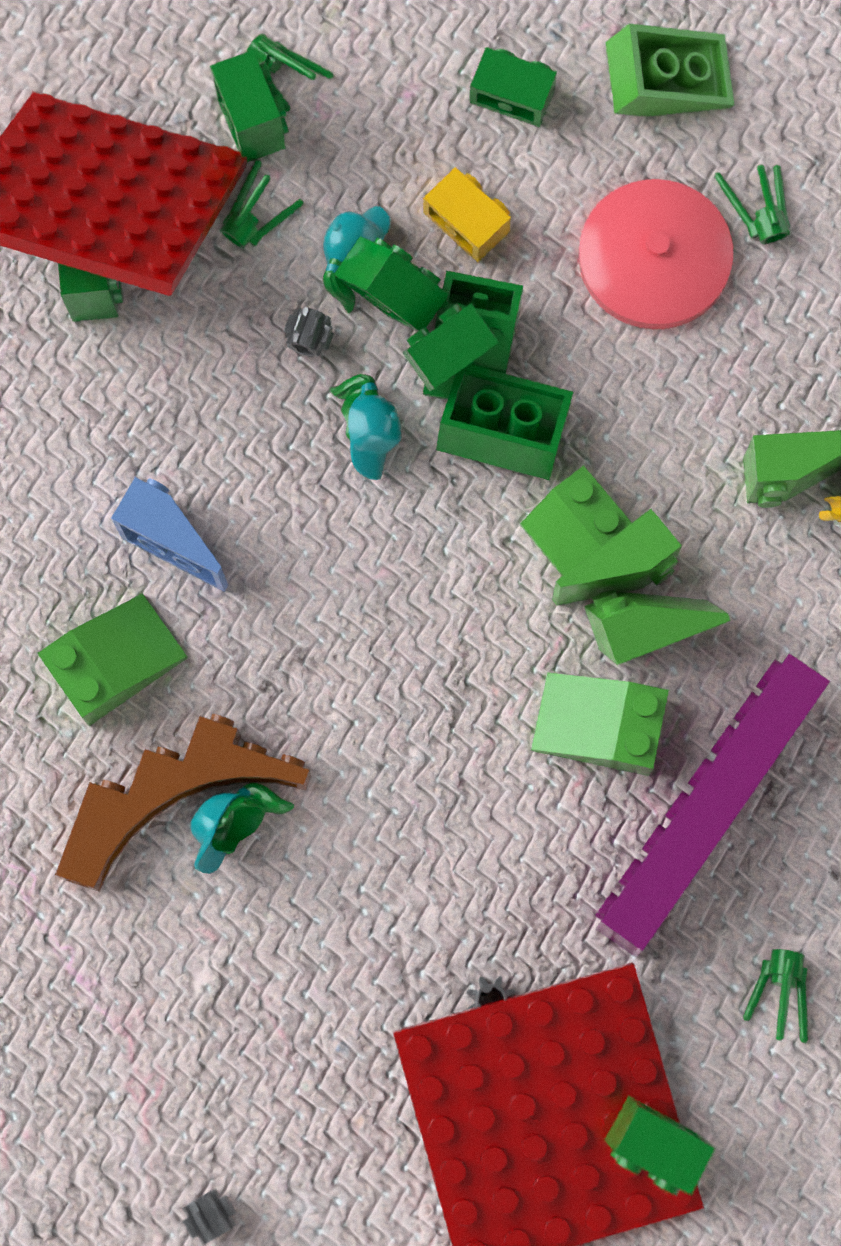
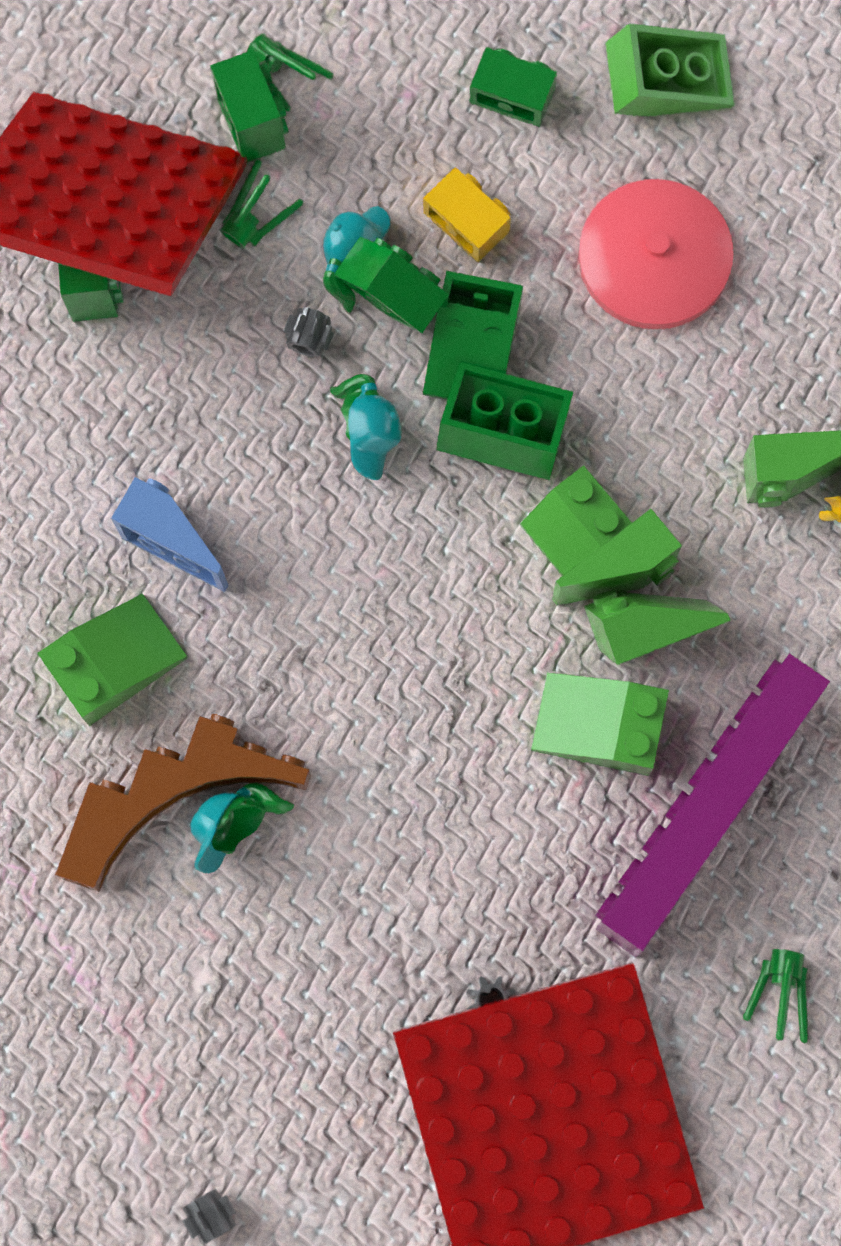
(450, 346): green brick -> none
(660, 1146): green brick -> none
(771, 221): green plant -> none

